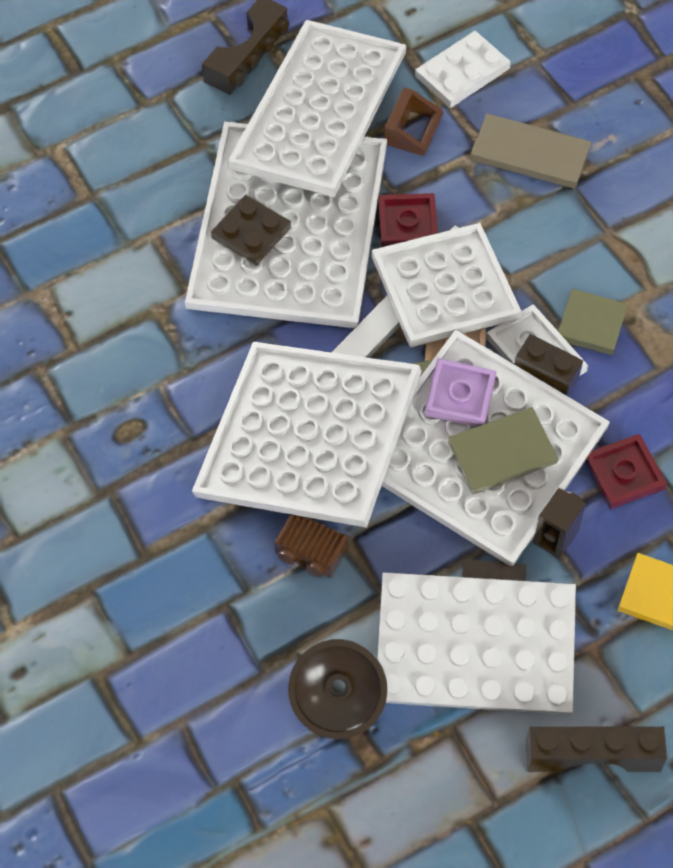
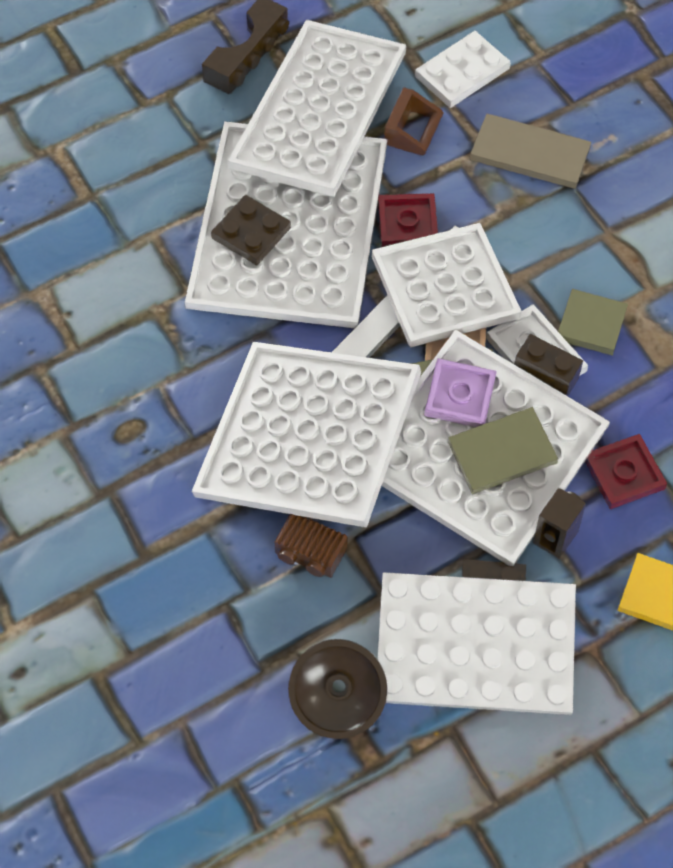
(625, 746): dark brown arch -> none

